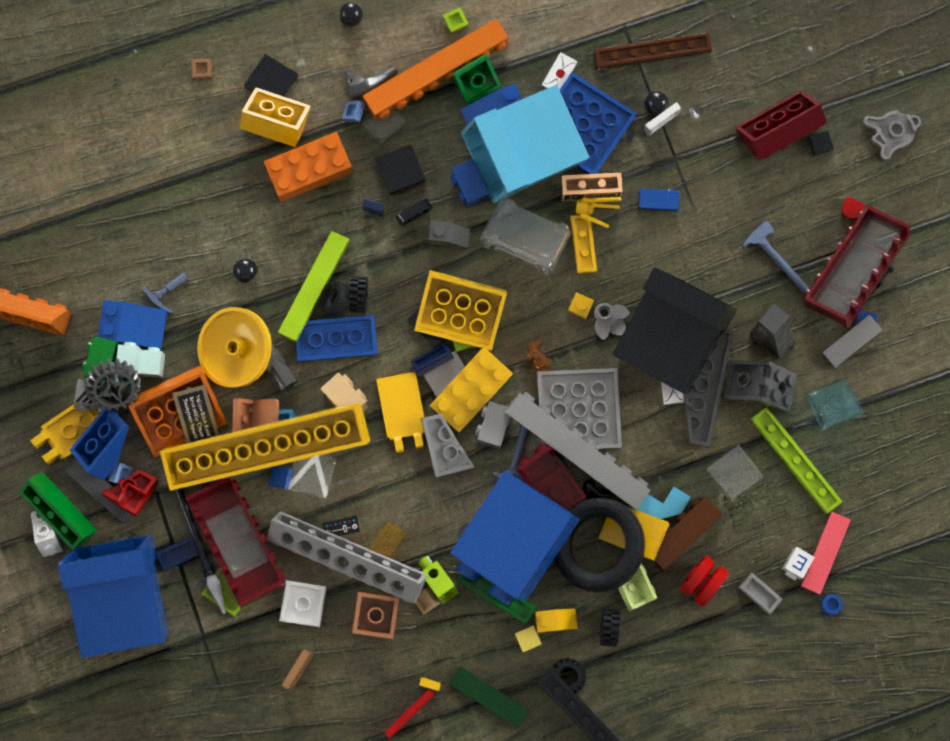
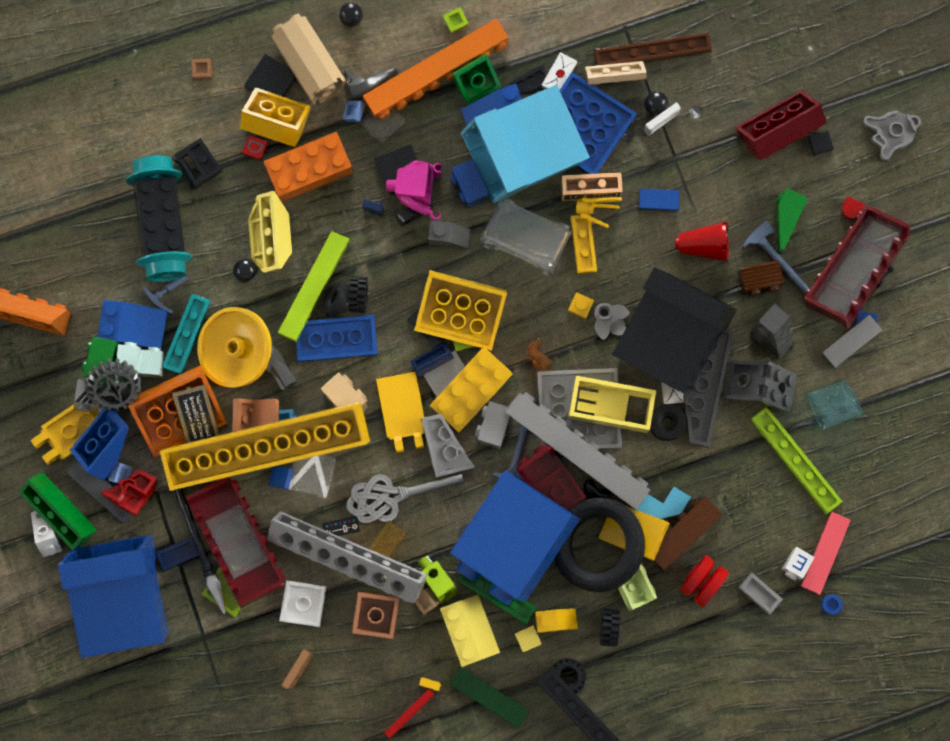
(159, 218): none -> brick
(186, 334): none -> teal plate
(203, 161): none -> black plate
(255, 148): none -> red tile
(269, 232): none -> light yellow wedge
(308, 59): none -> tan brick
(391, 503): none -> light grey piece
(415, 186): none -> dark pink torso
(469, 630): none -> light yellow slope
(530, 81): none -> black tile
(610, 403): none -> light yellow piece
(615, 72): none -> tan plate
(677, 417): none -> black tyre
(705, 242): none -> red cone
(735, 472): clear tile -> none
(761, 278): none -> reddish brown brick
(787, 214): none -> green slope

